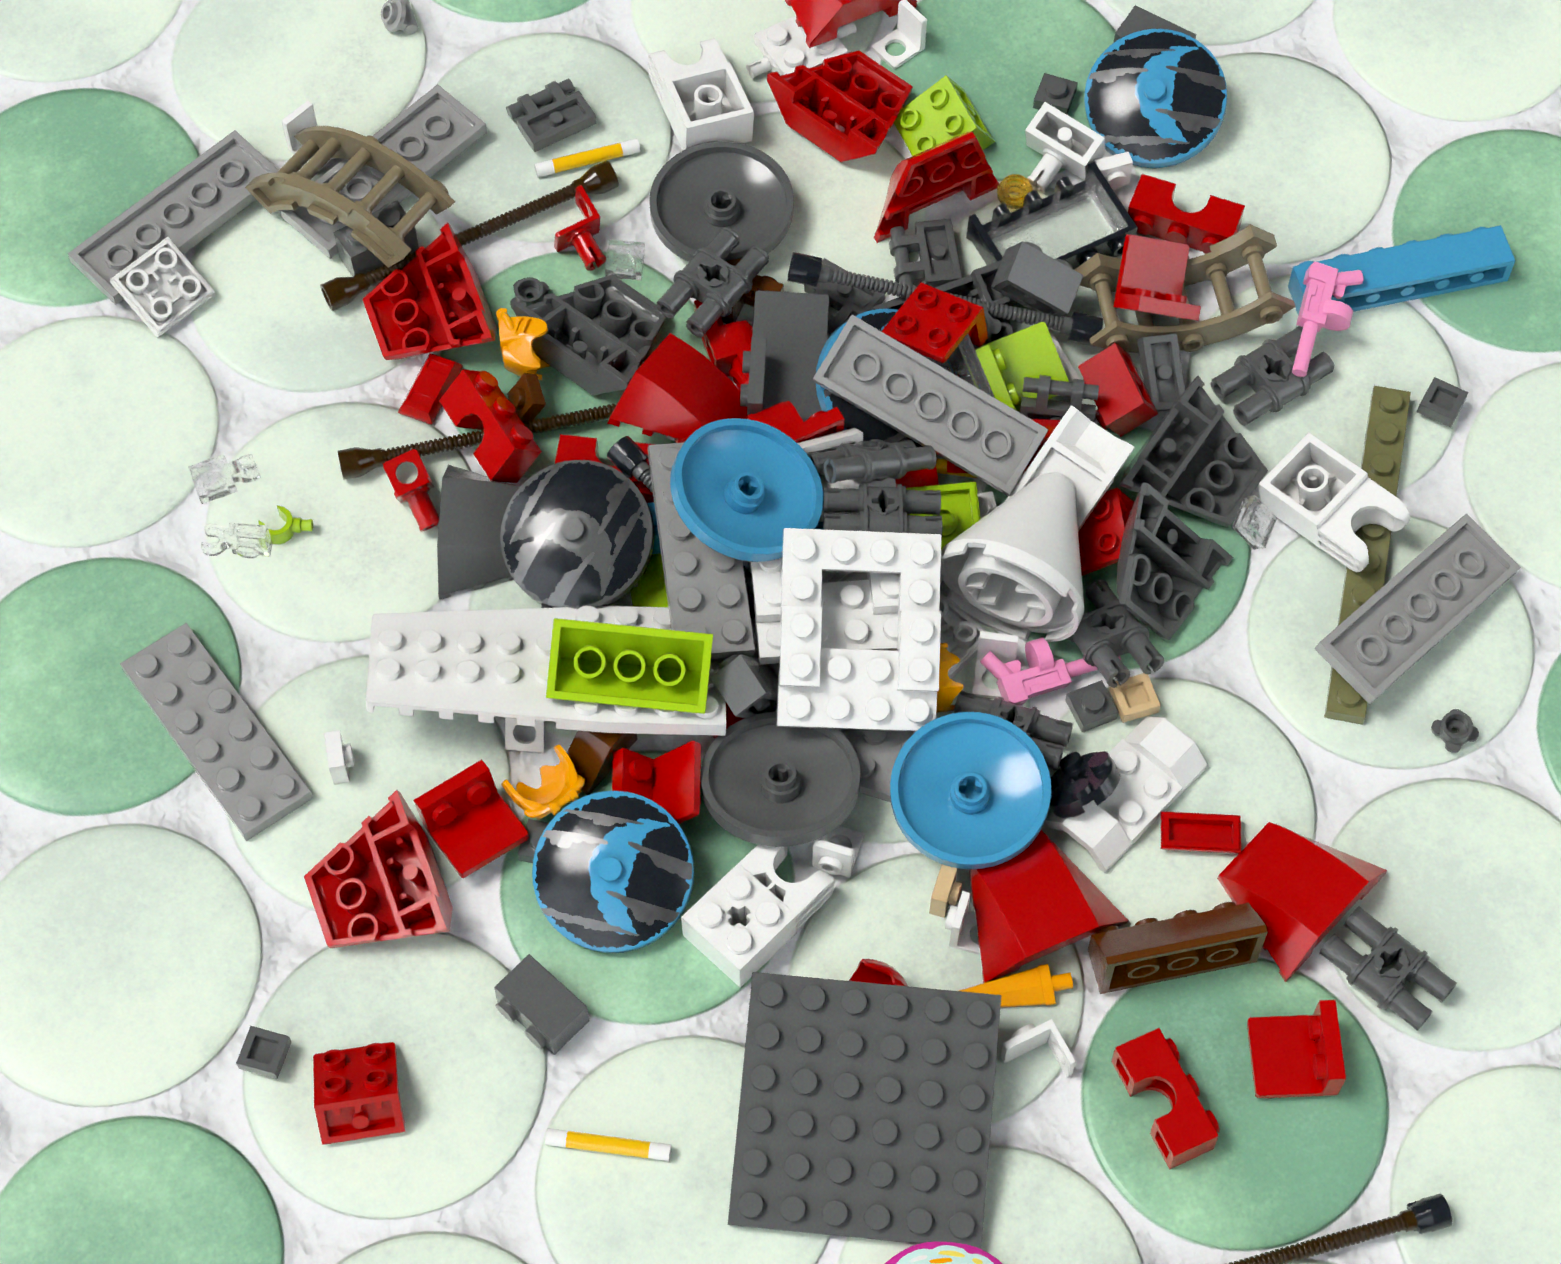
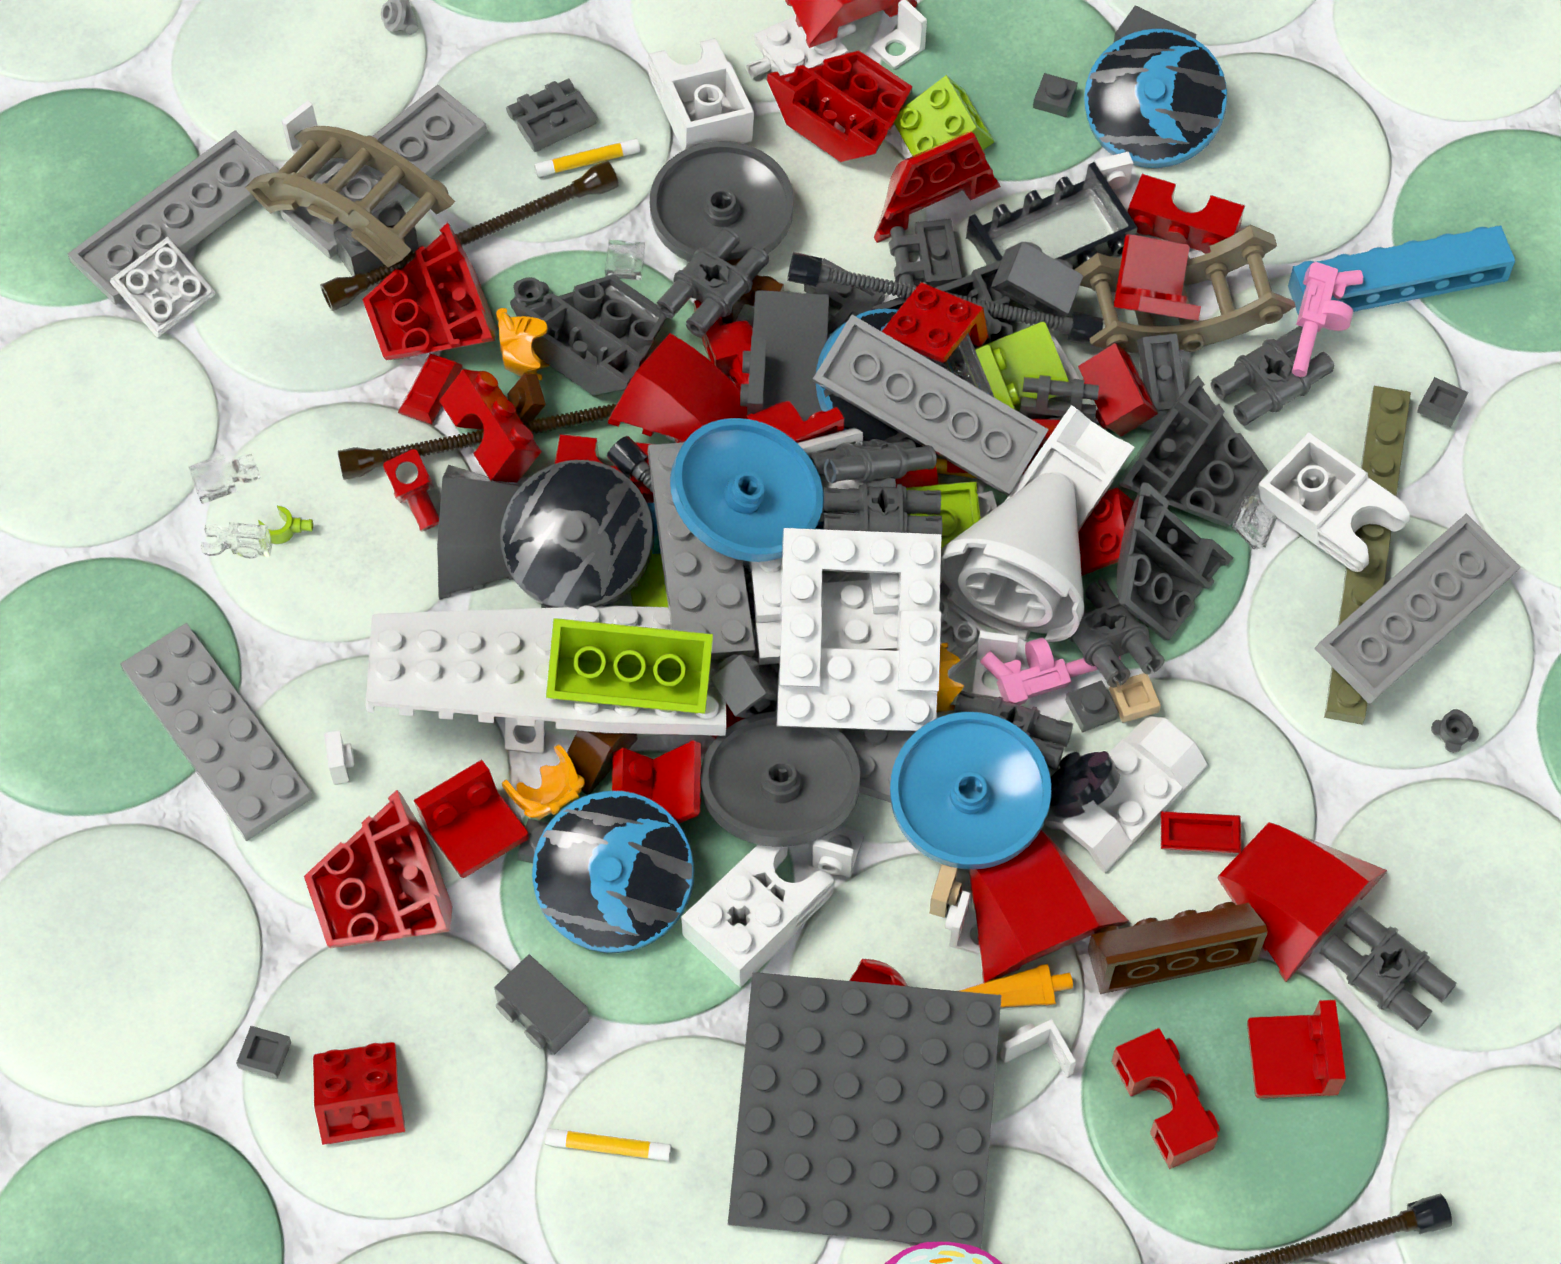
(581, 233): red bracket -> none
(1013, 184): clear yellow plate -> none
(1063, 145): white brick -> none

